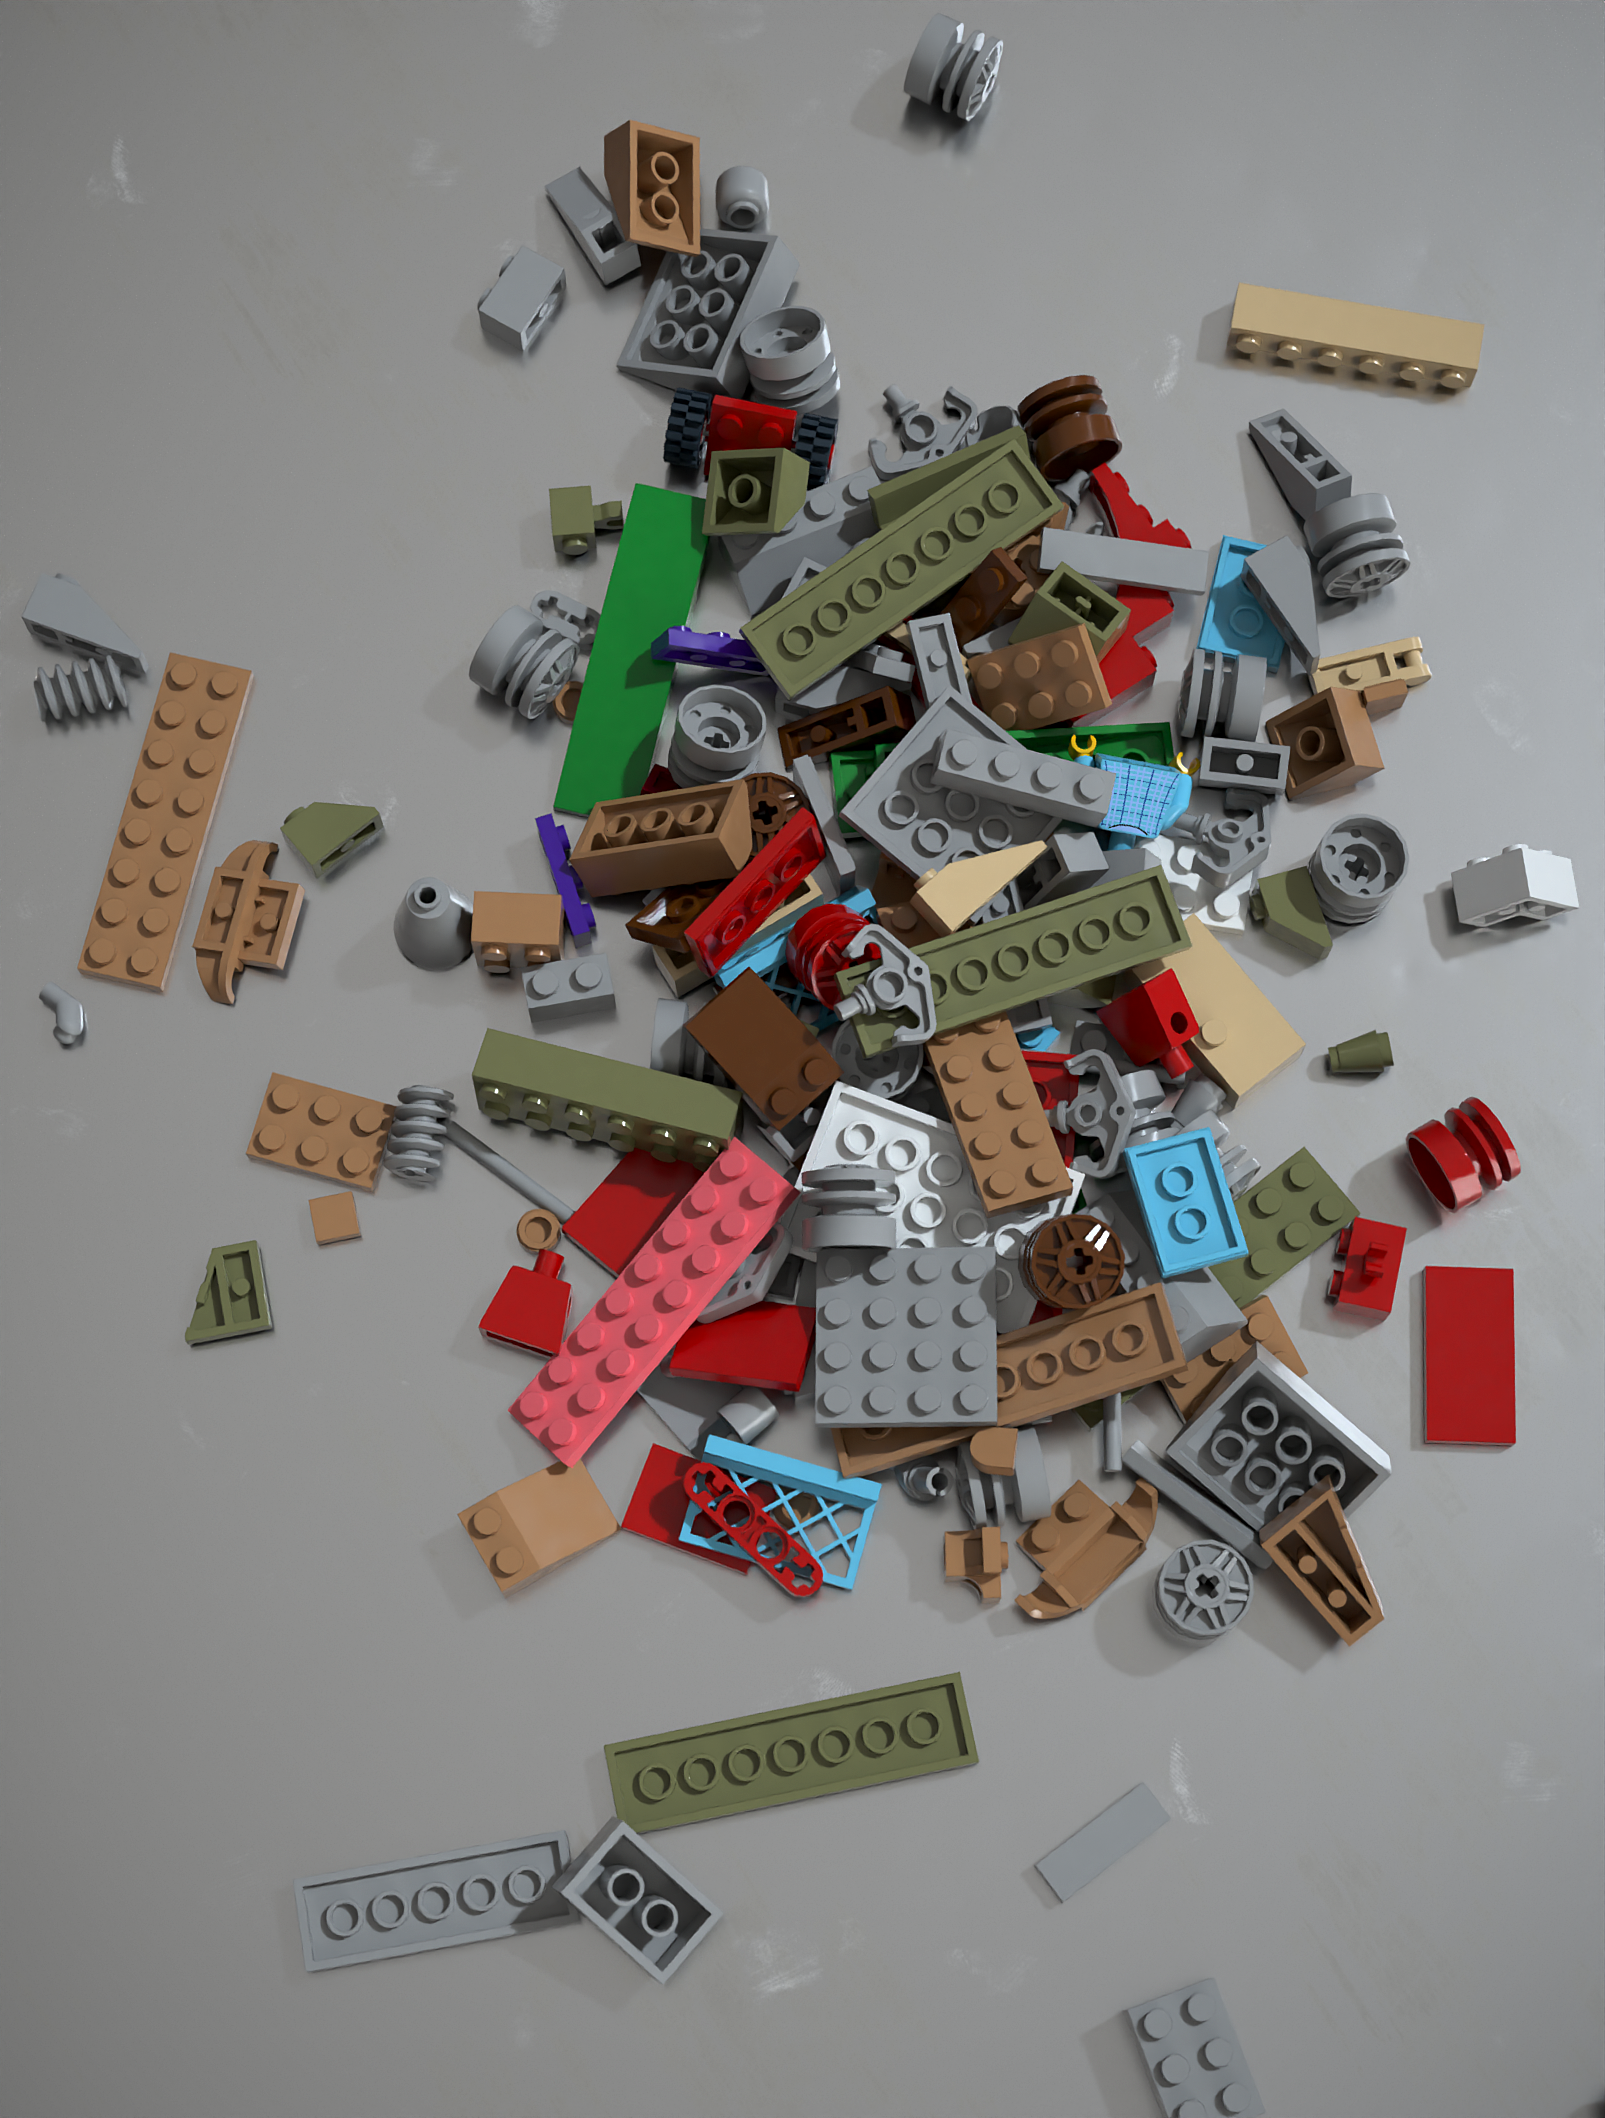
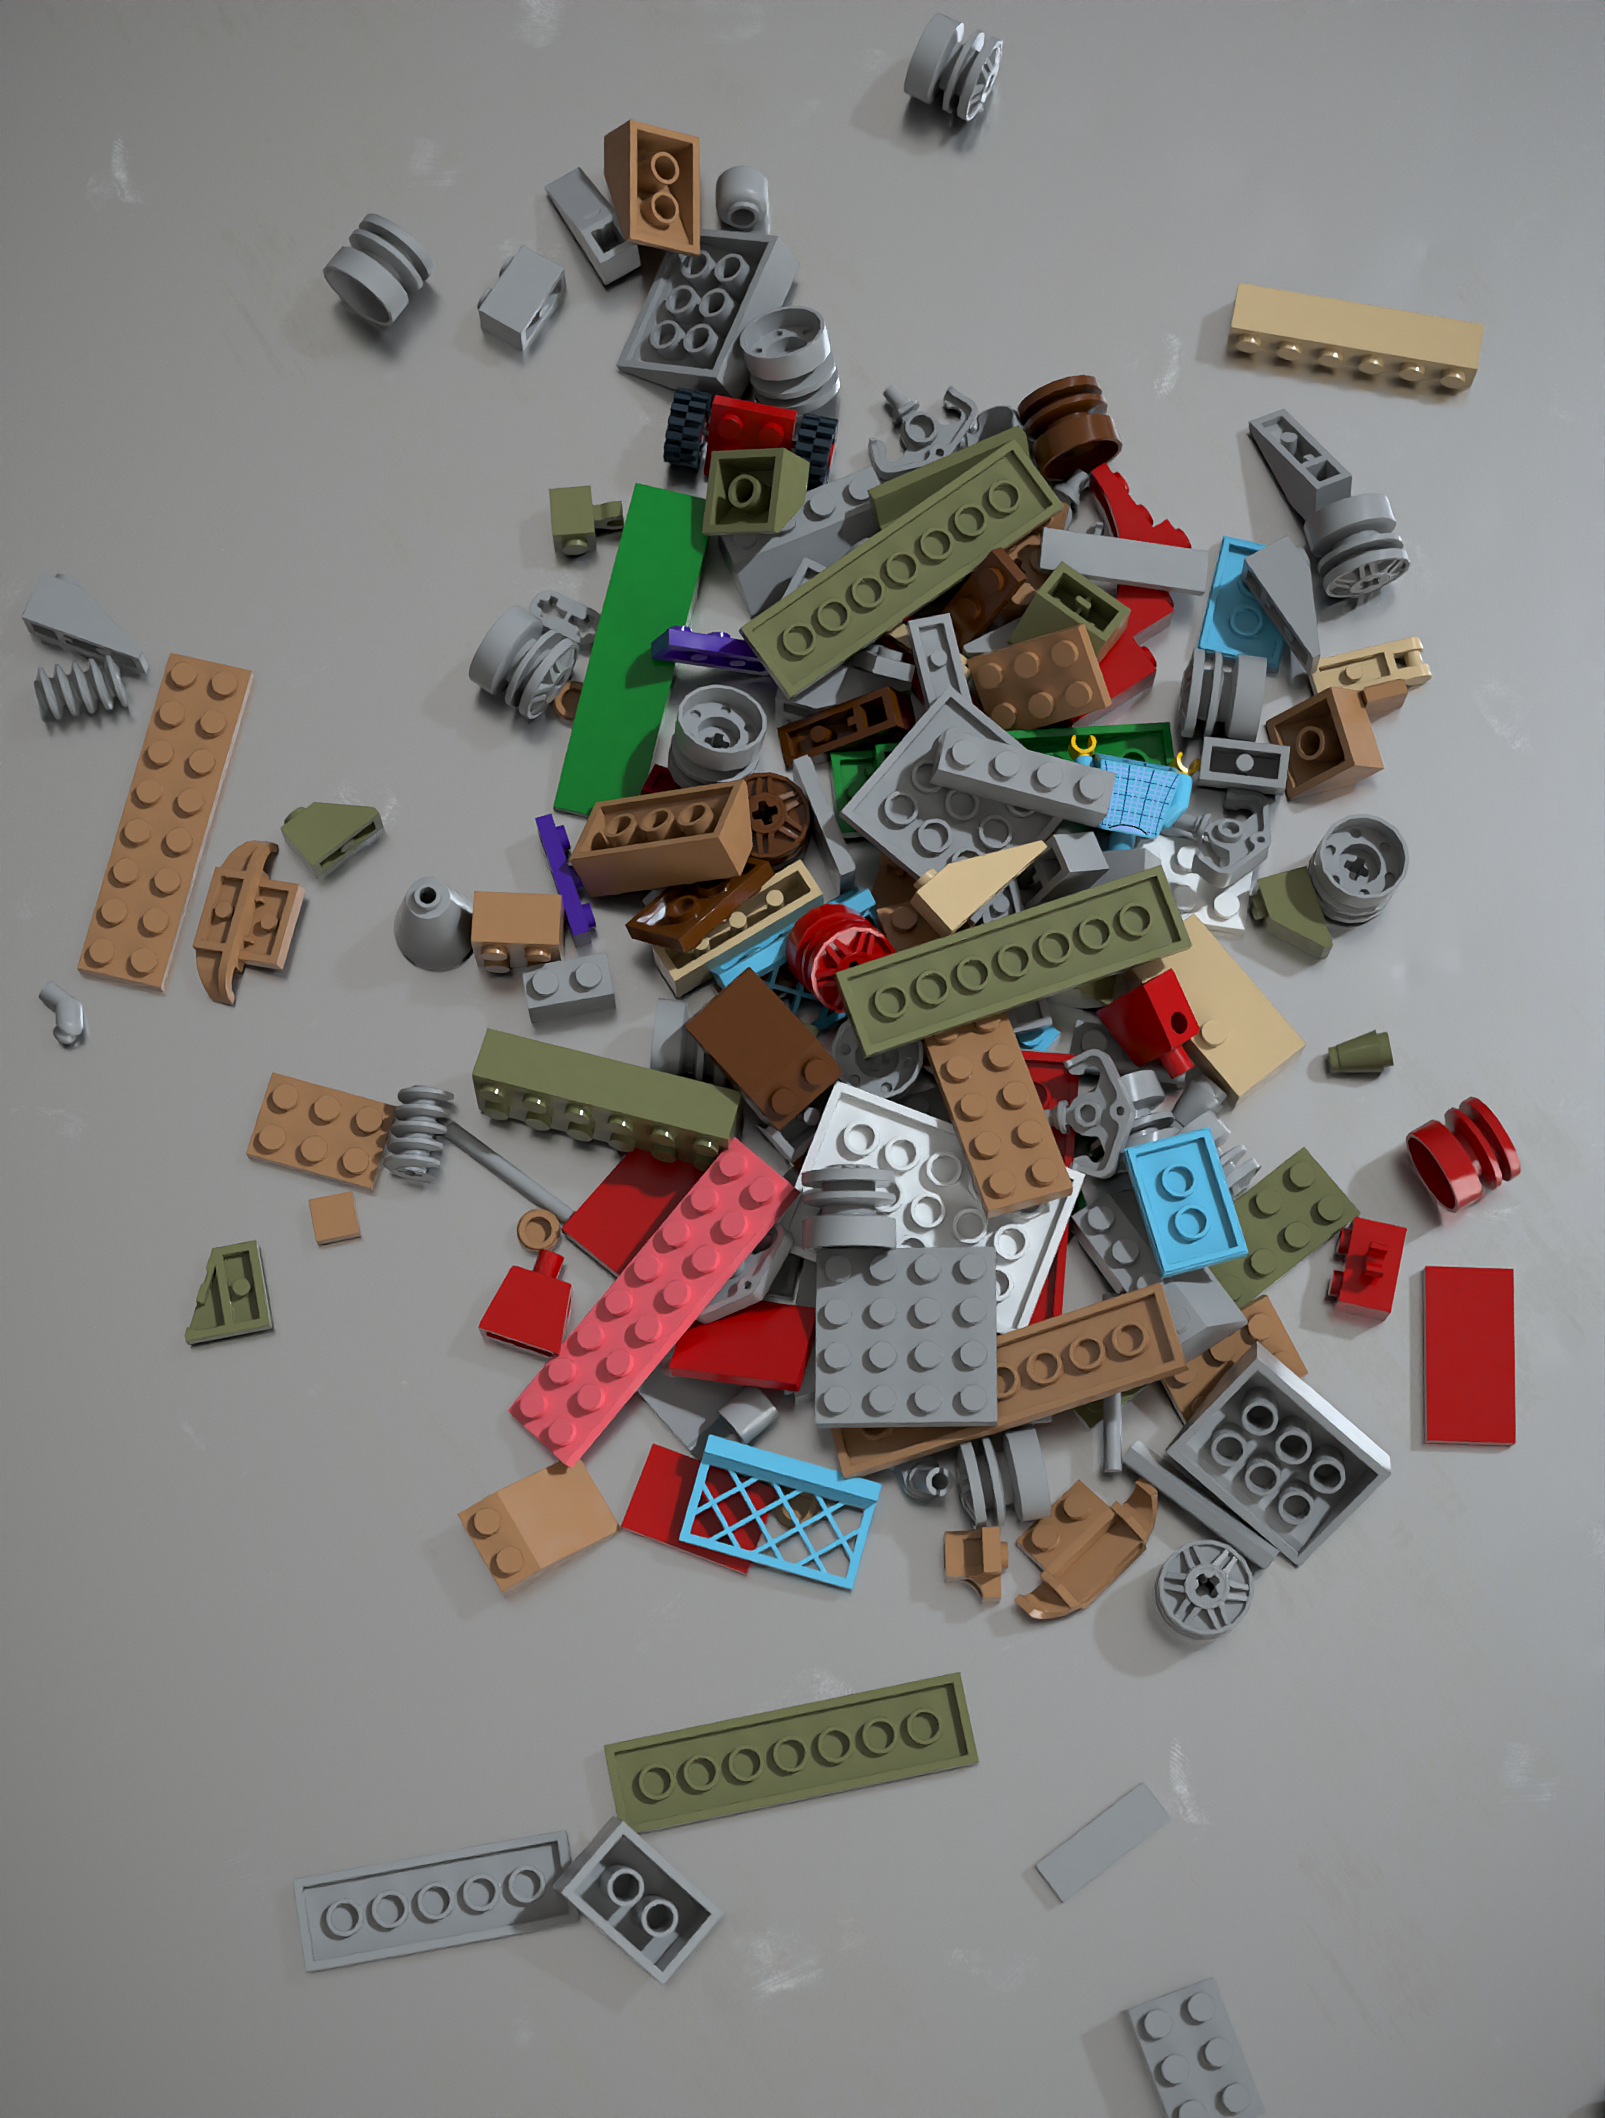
(378, 269): none -> light grey wheel
(747, 1535): red beam -> none
(756, 893): red tile -> none
(897, 983): light grey piece -> none
(994, 1450): medium nougat tile -> none
(1045, 1268): reddish brown wheel -> none
(1324, 1561): medium nougat wedge -> none
(1514, 885): white brick -> none

